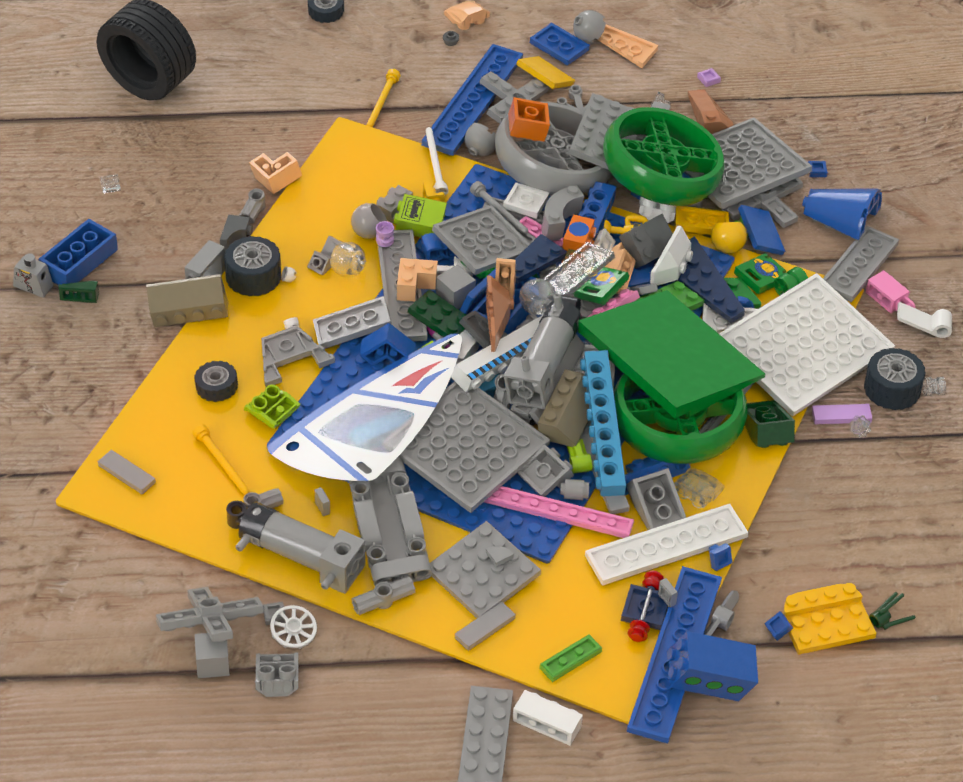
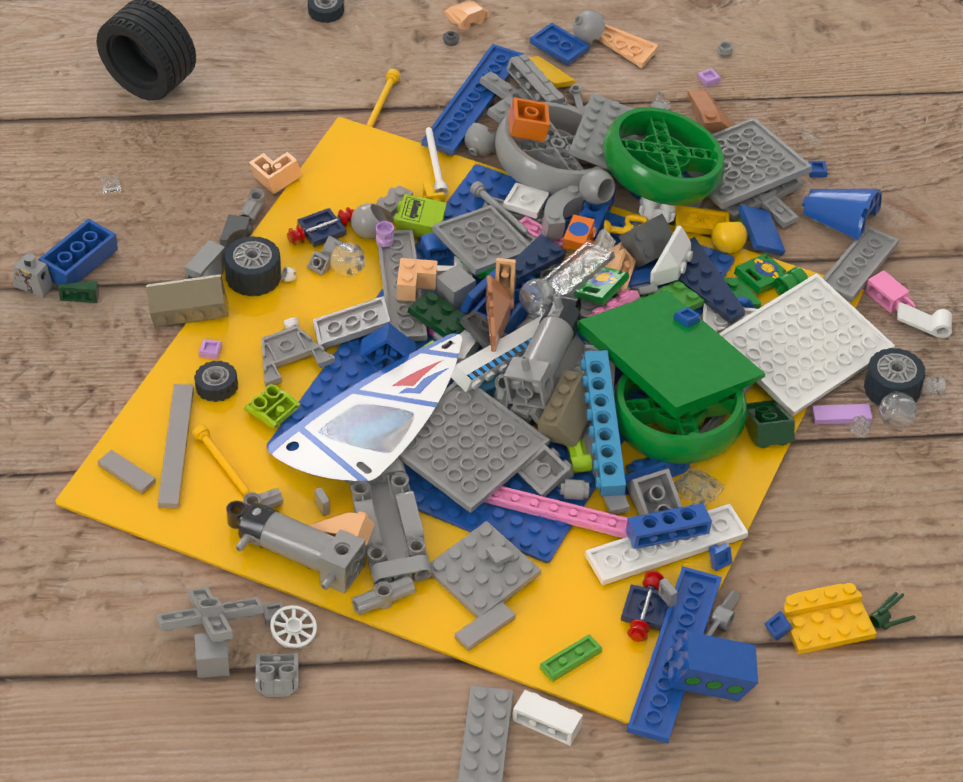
(175, 446): none -> light grey tile
(210, 349): none -> lavender tile
(320, 226): none -> dark blue plate
(353, 523): none -> light nougat slope
(533, 80): none -> light grey brick
(597, 186): none -> light grey helmet
(668, 525): none -> blue brick
(687, 317): none -> blue tile
(725, 48): none -> light grey plate
(897, 410): none -> clear helmet

